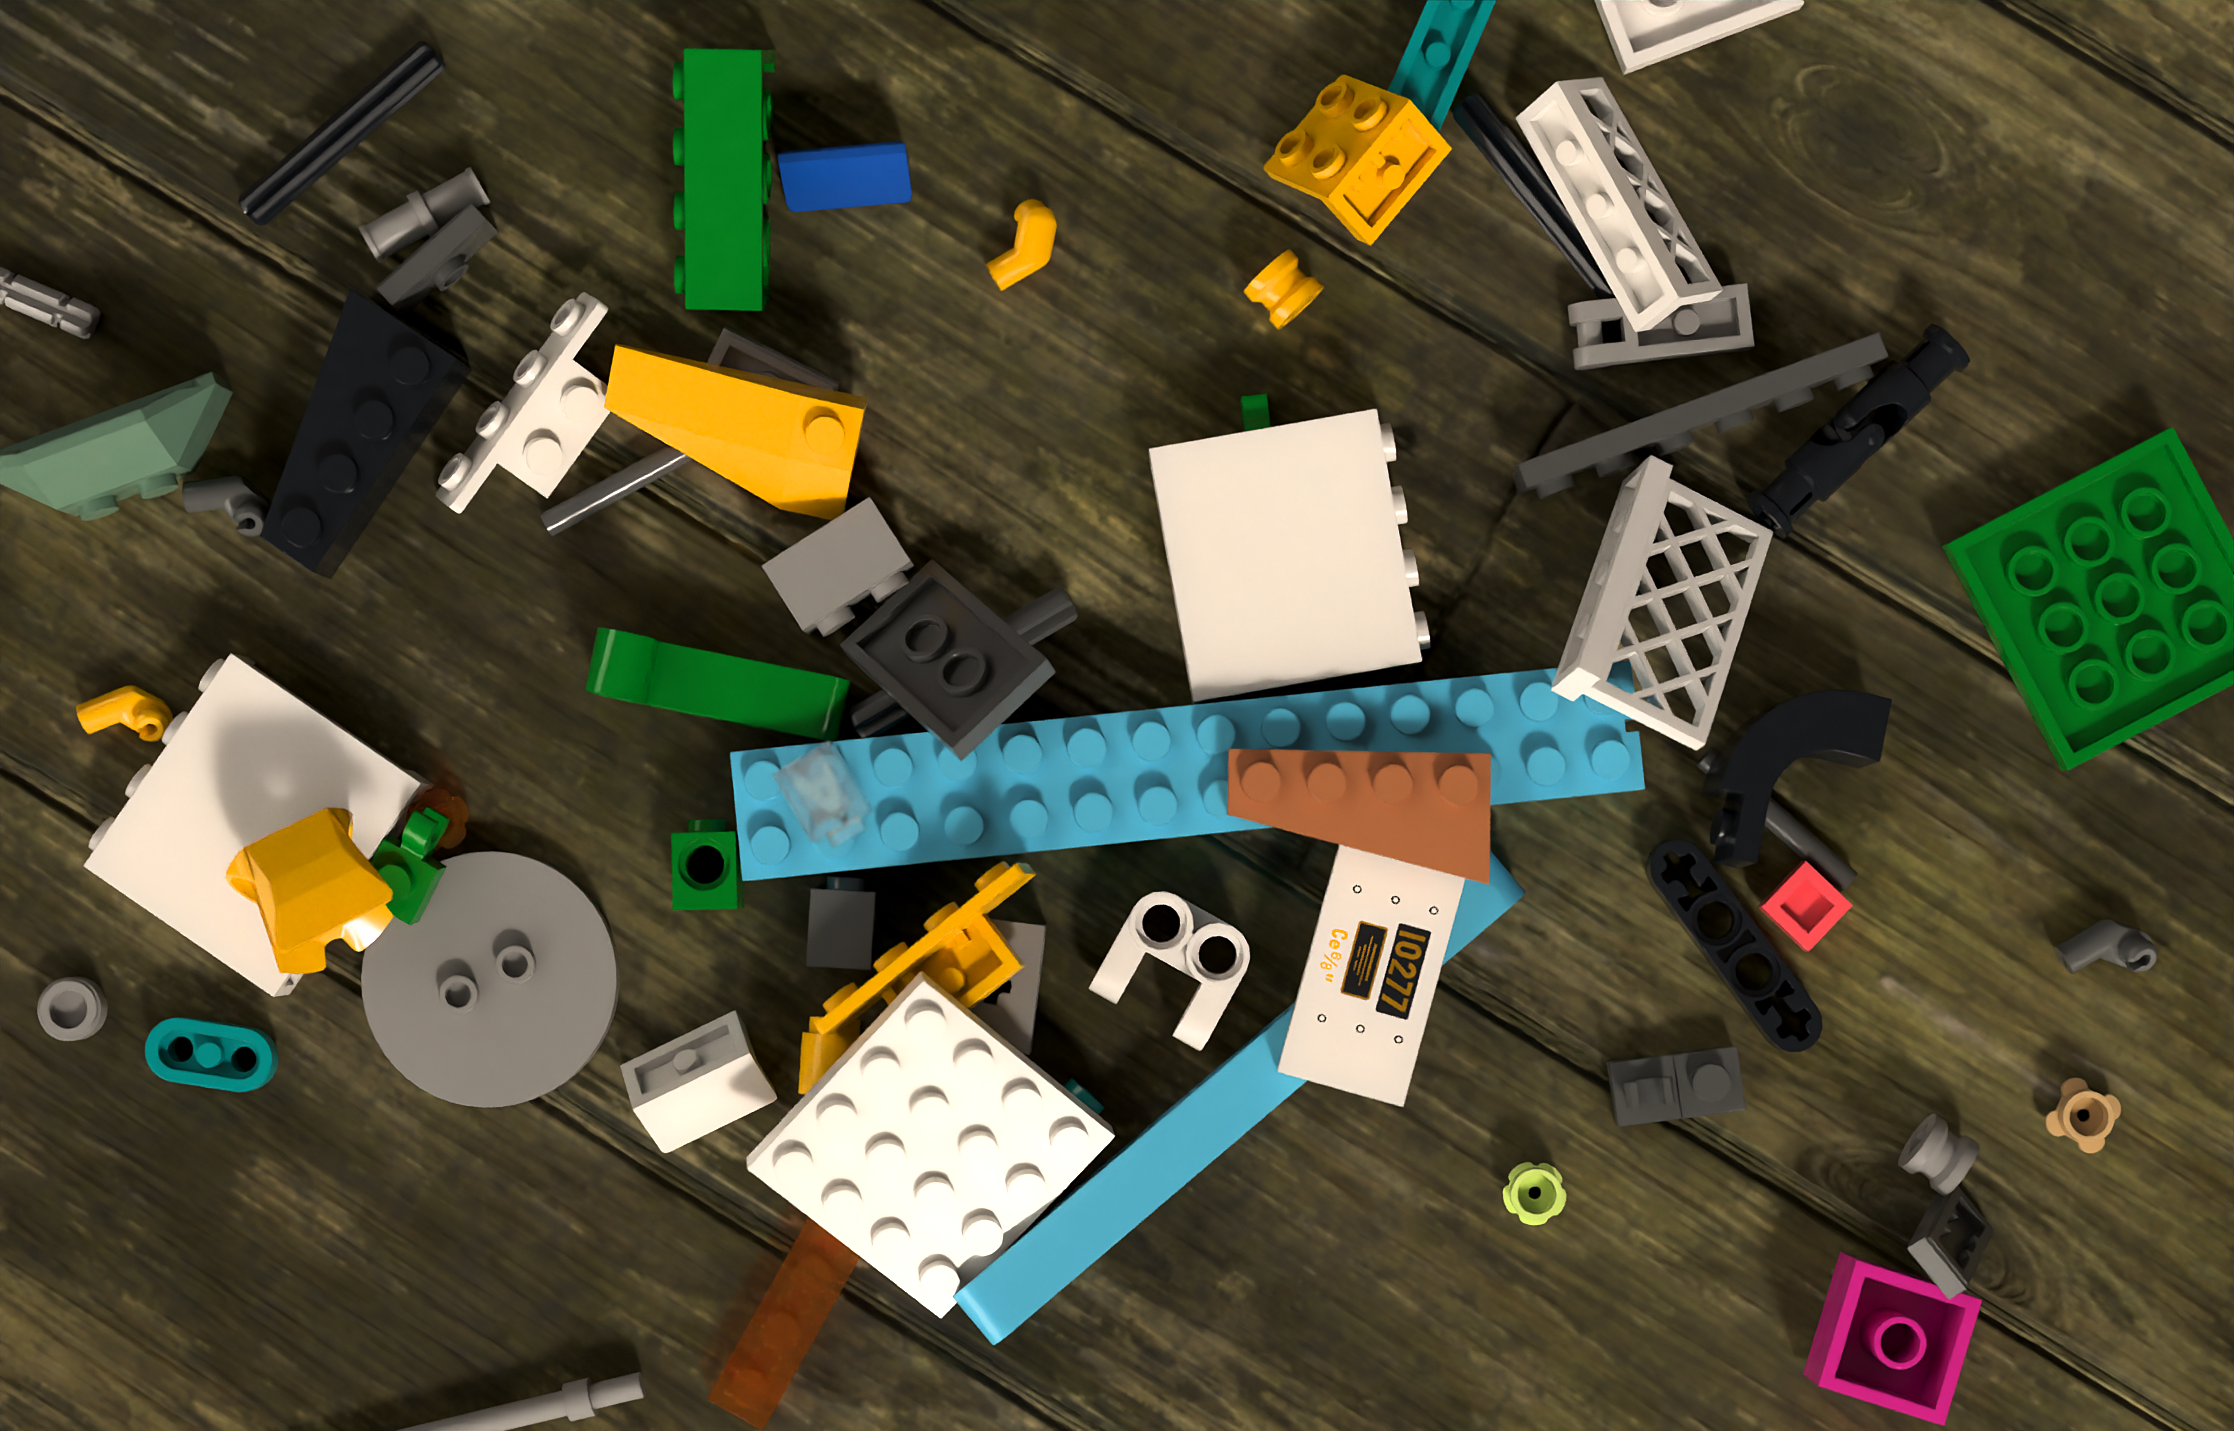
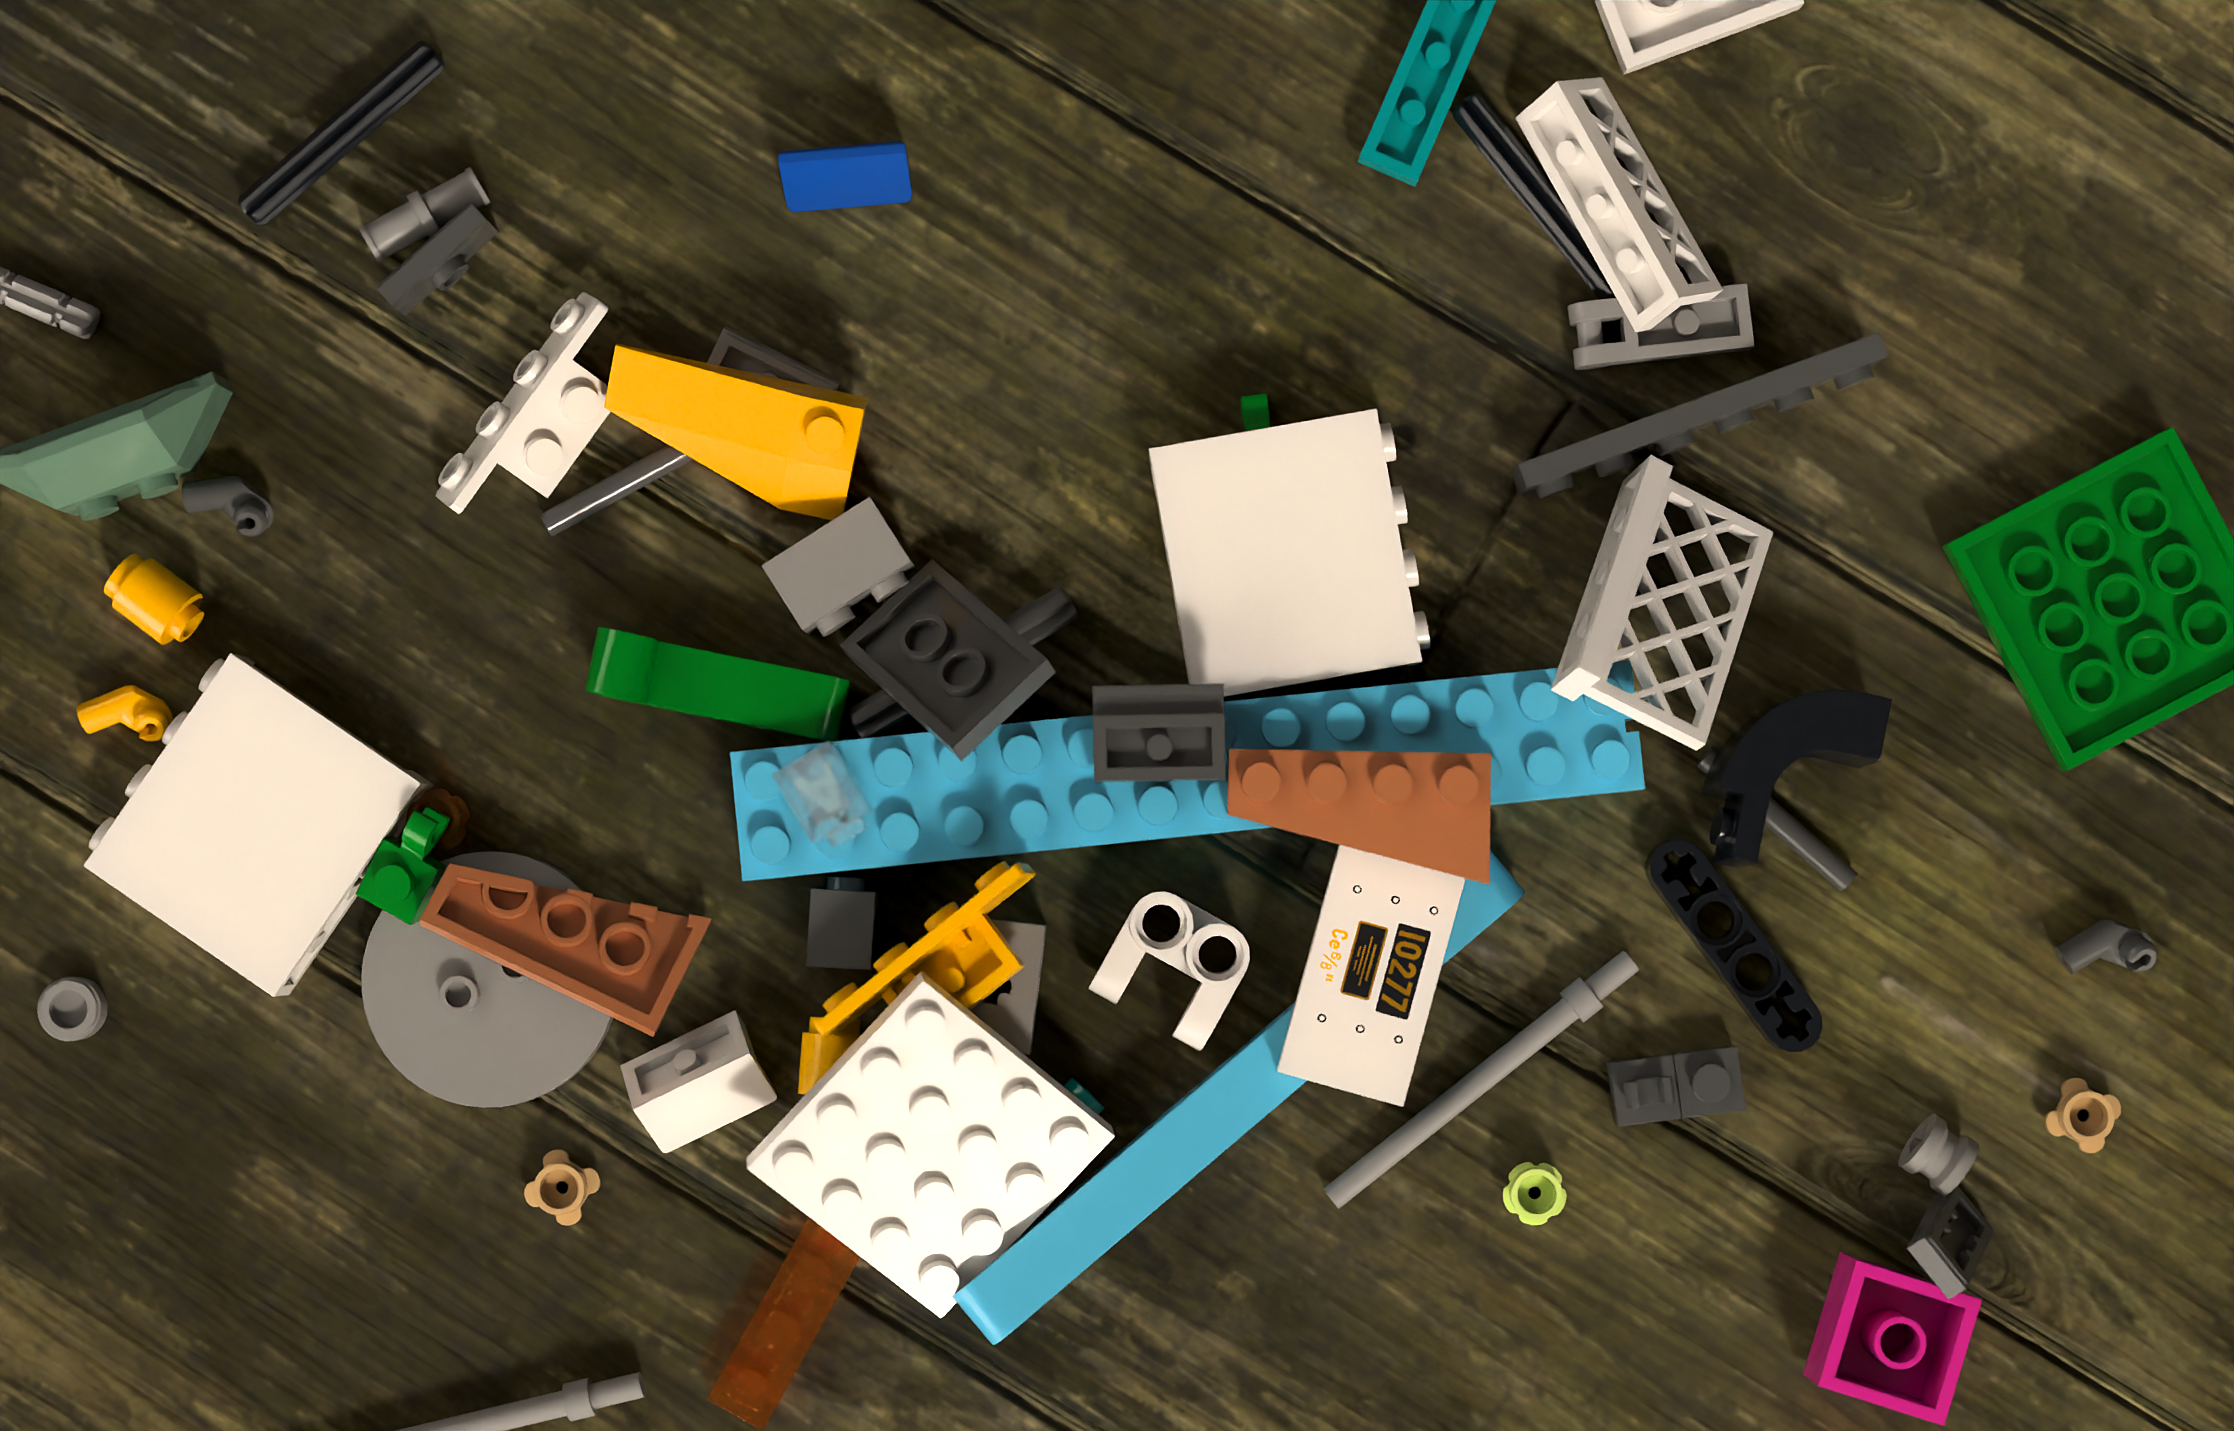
(154, 599): none -> yellow brick
(214, 1054): teal plate -> none
(312, 889): yellow piece -> none
(358, 434): black wedge -> none
(544, 1191): none -> tan plate
(581, 945): none -> nougat wing
(687, 889): green brick -> none
(724, 178): green wedge -> none
(1032, 245): yellow arm -> none
(1159, 733): none -> dark grey plate
(1283, 289): yellow wheel -> none
(1359, 154): yellow bracket -> none
(1578, 1001): none -> light grey bar
(1805, 906): coral plate -> none
(1852, 437): black piece -> none

